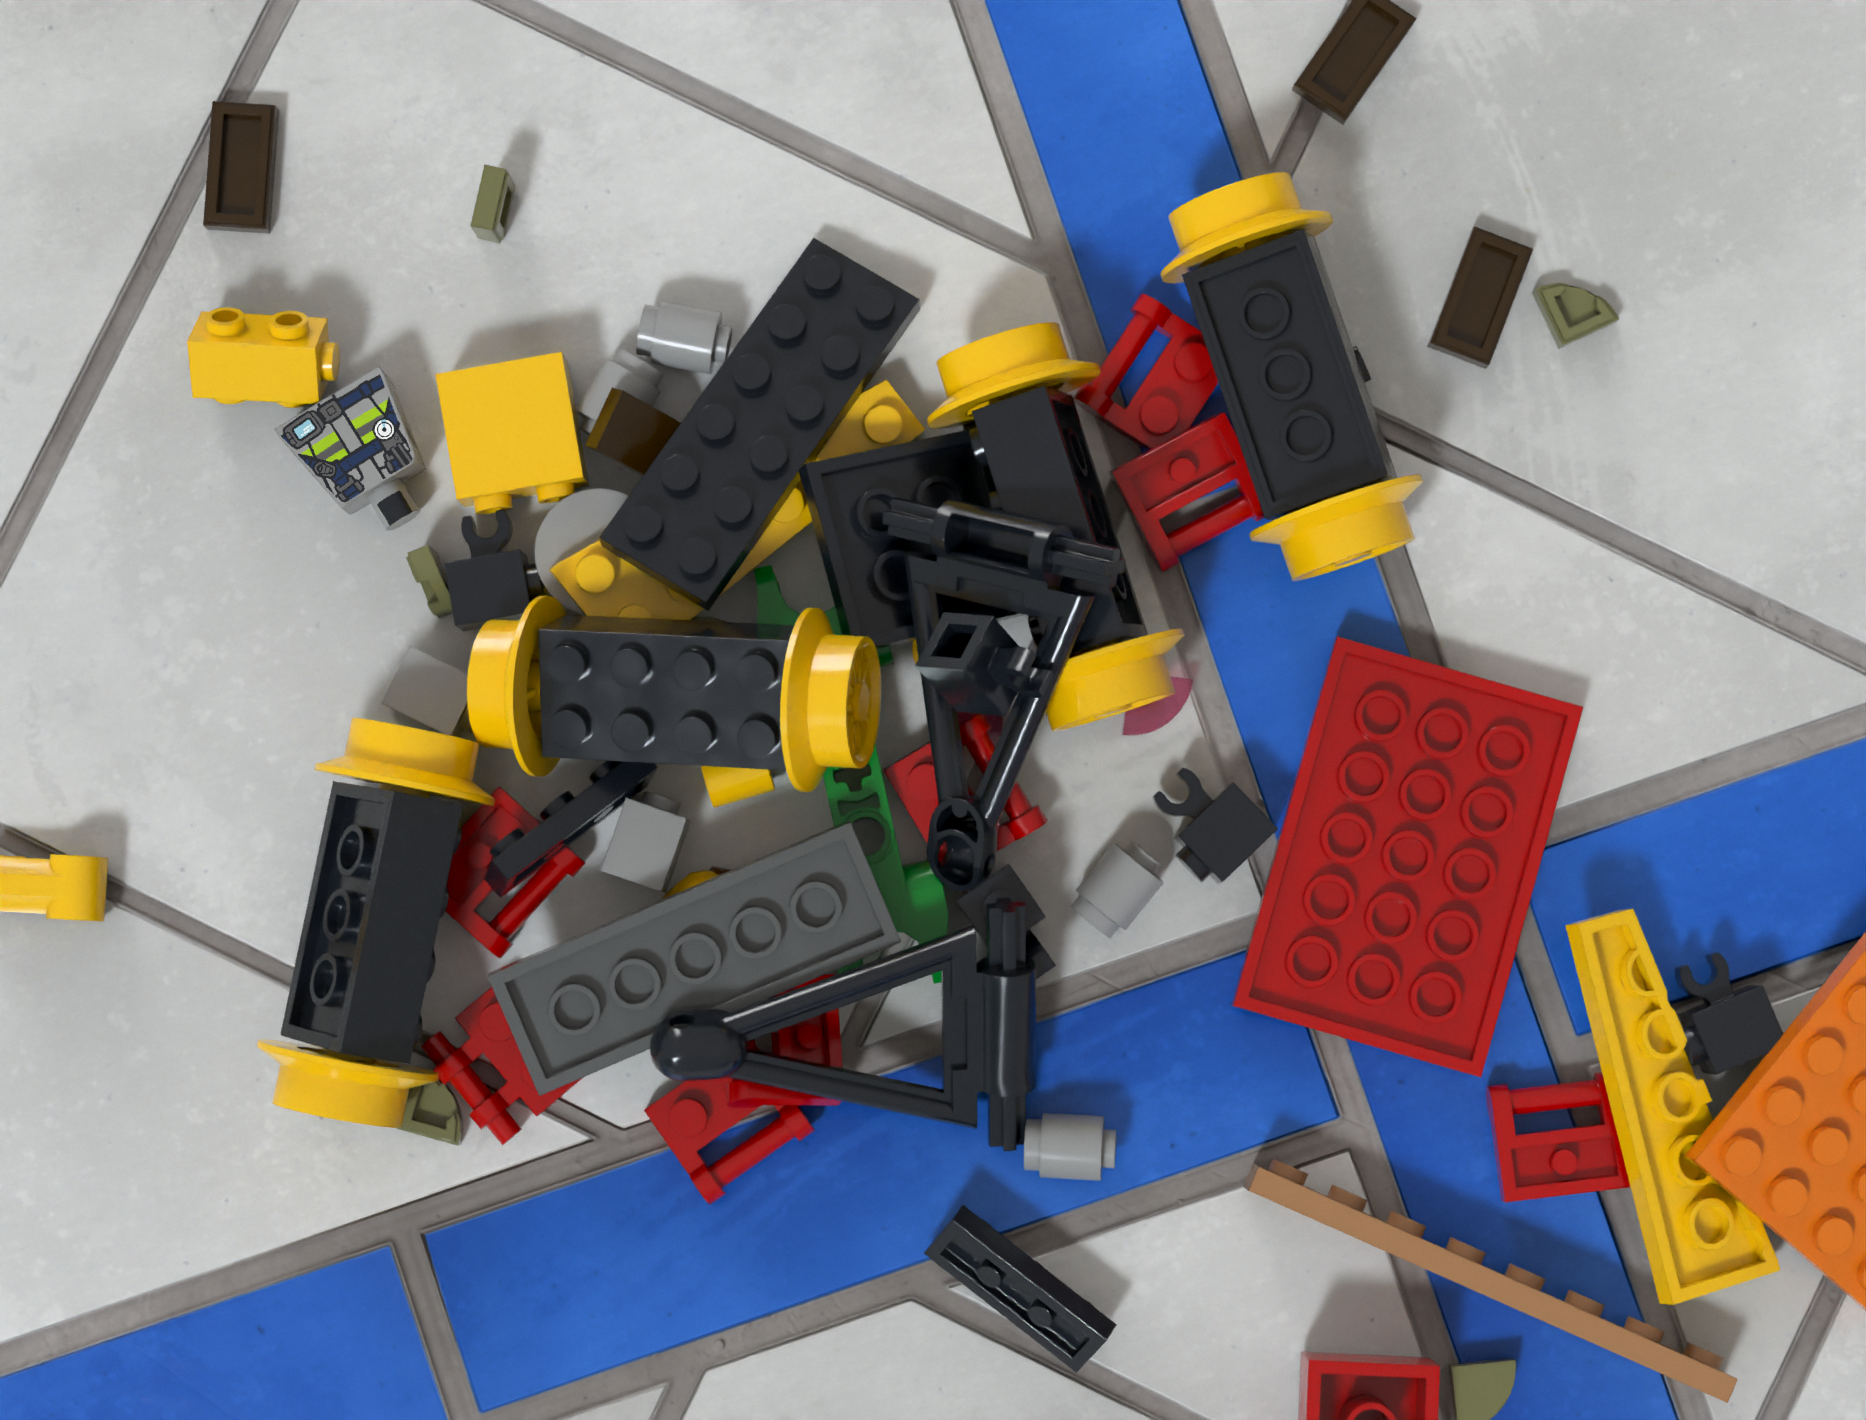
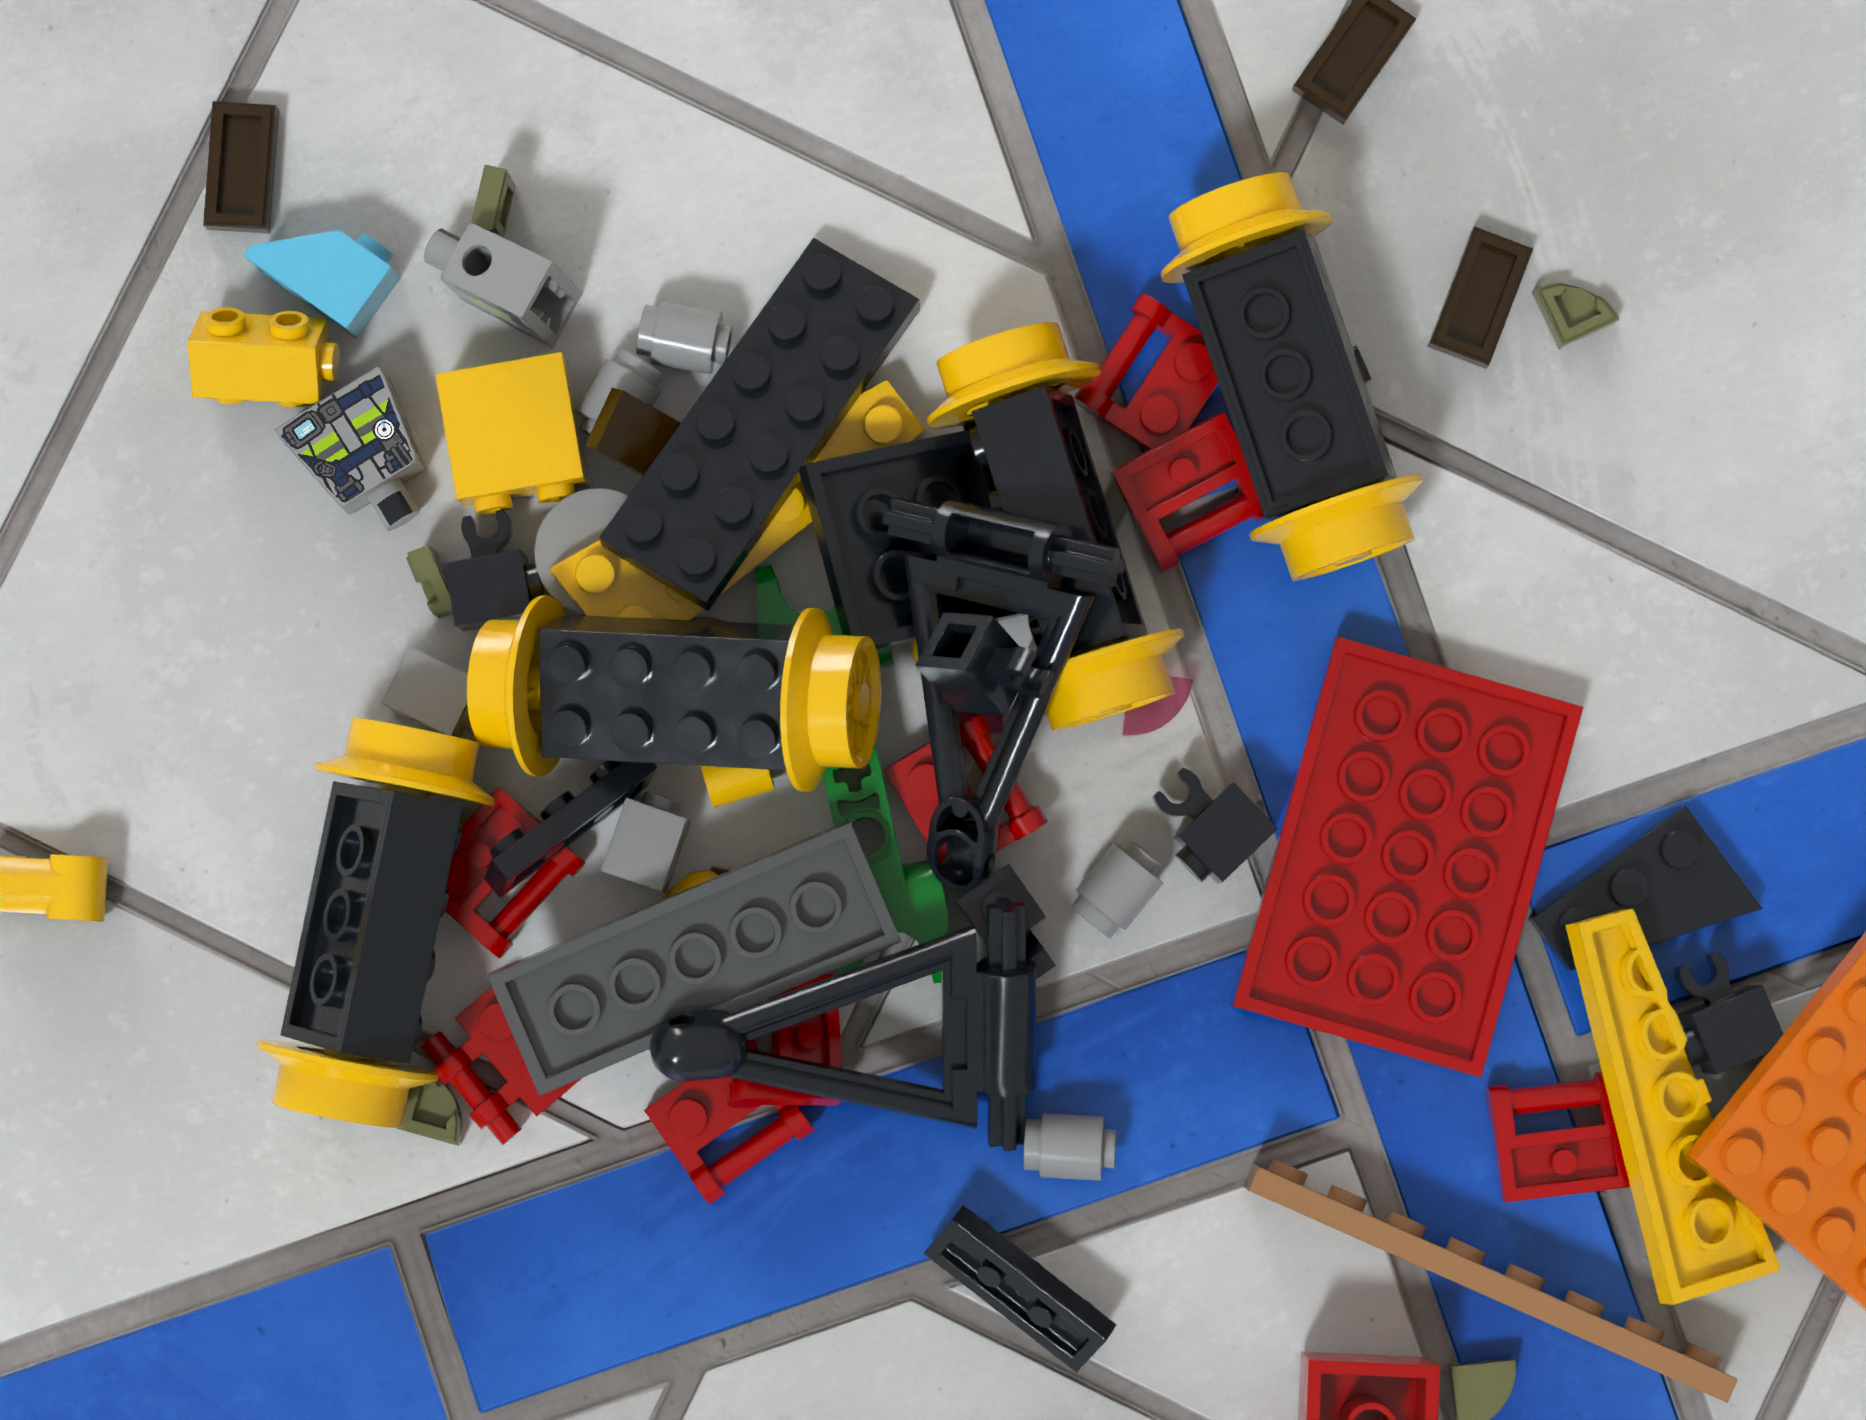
(330, 274): none -> medium azure slope
(505, 281): none -> light grey torso
(1666, 875): none -> black wing

